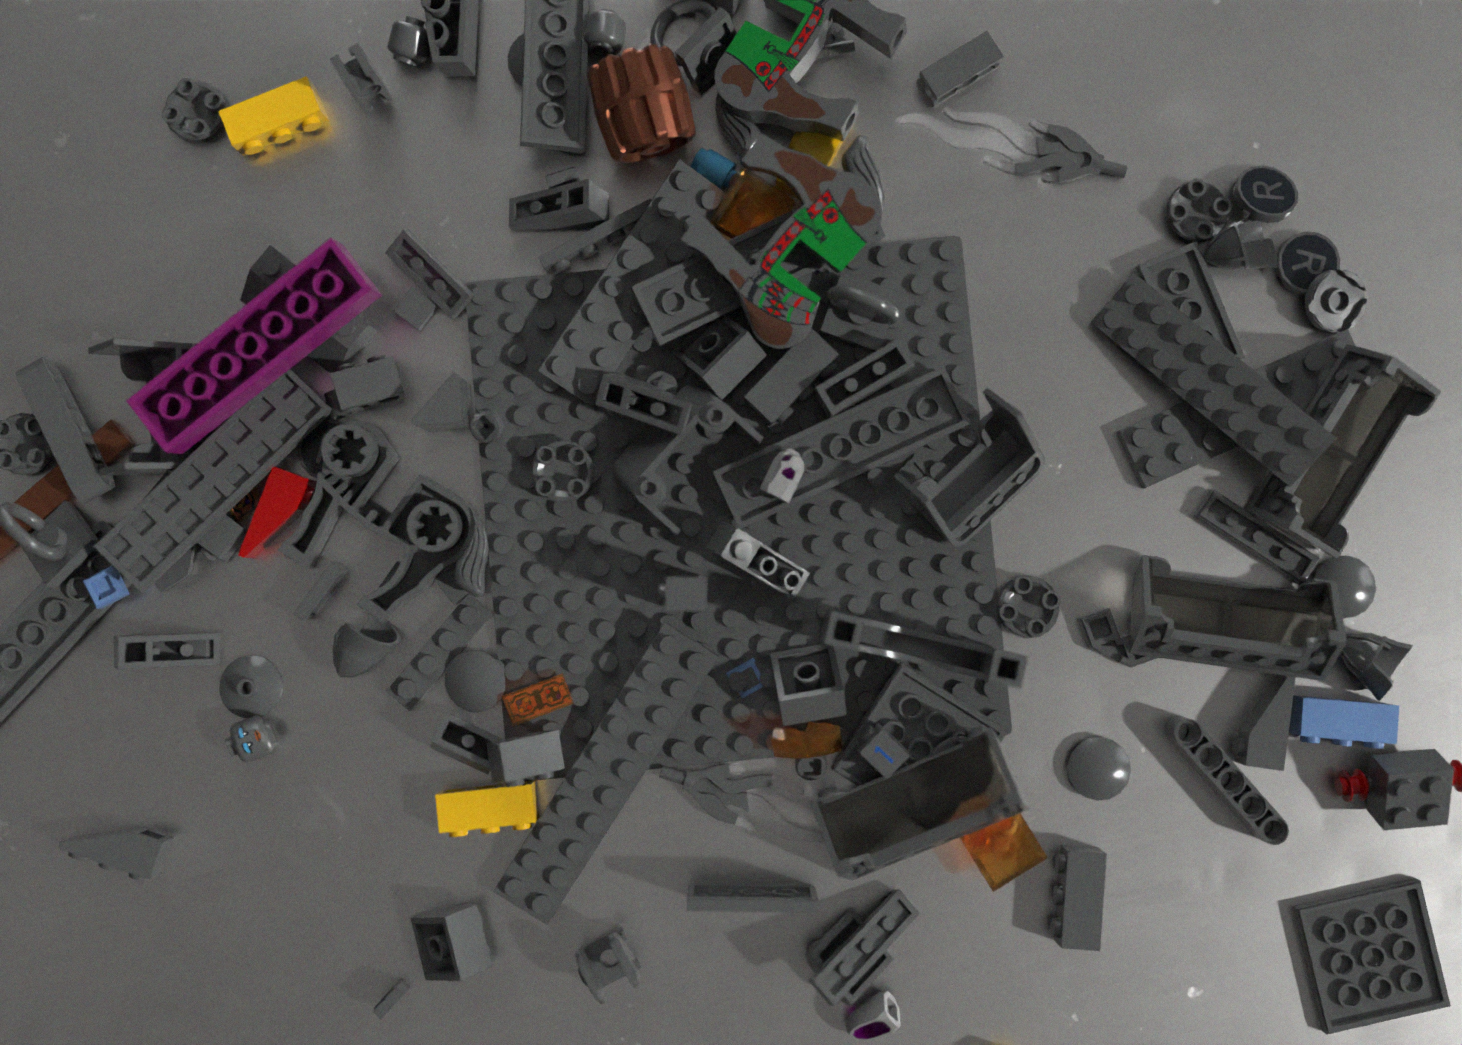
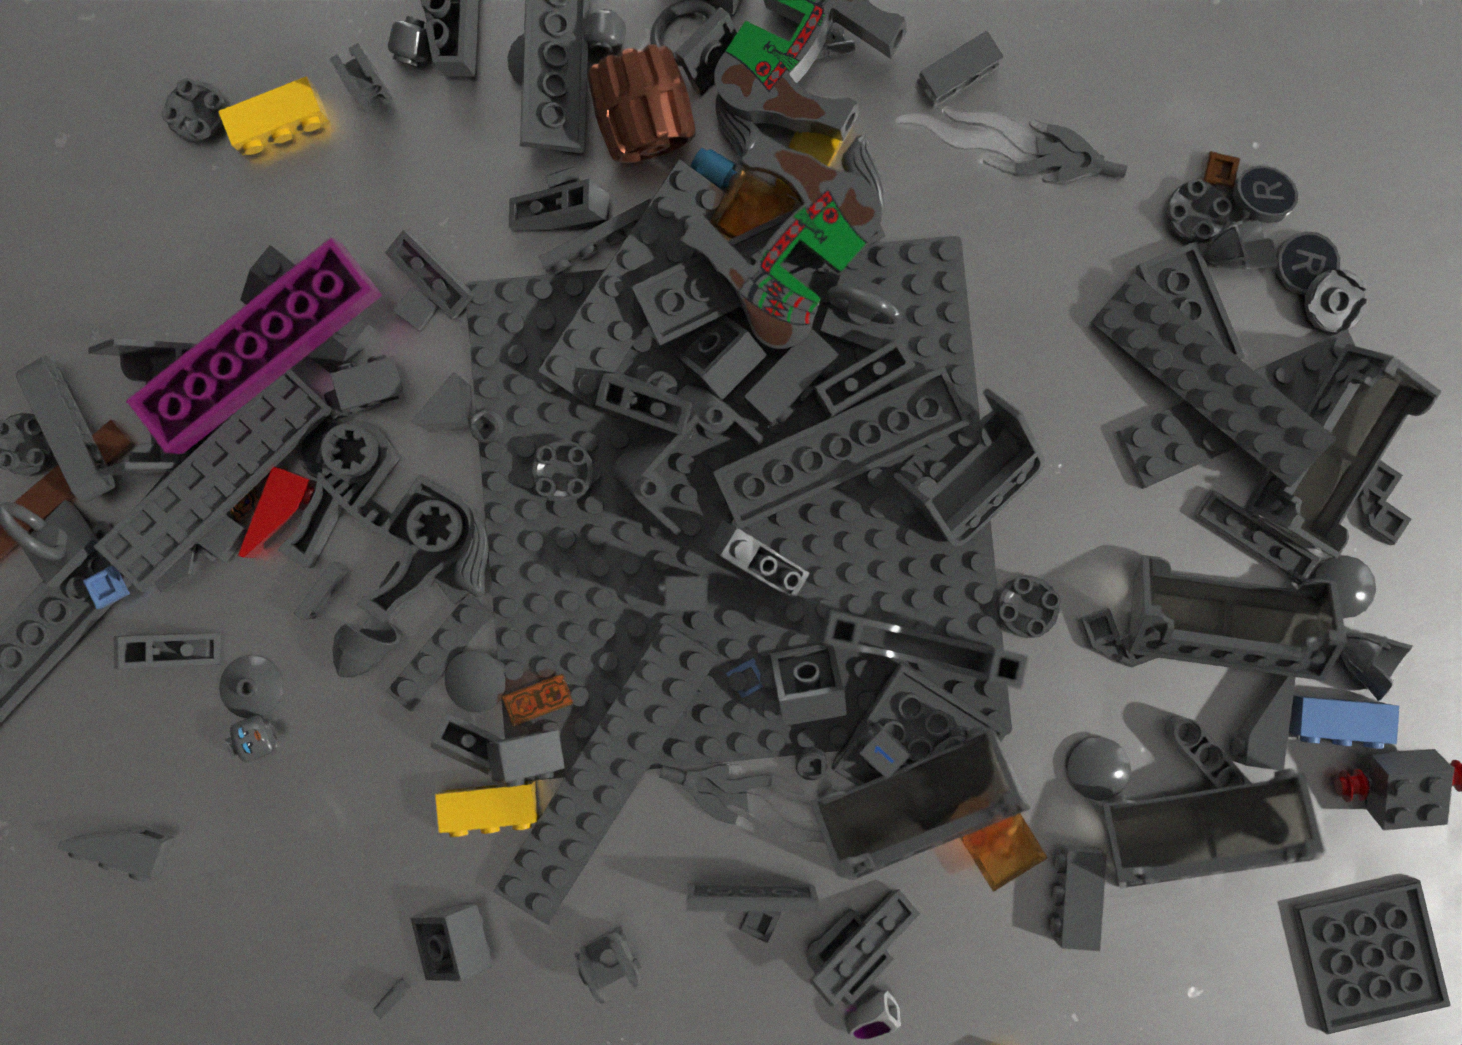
(759, 924): none -> dark grey tile
(783, 475): light grey rock -> none
(817, 741): clear orange slope -> none
(1213, 831): none -> clear smoke windscreen
(1220, 170): none -> reddish brown tile
(1376, 513): none -> dark grey tile

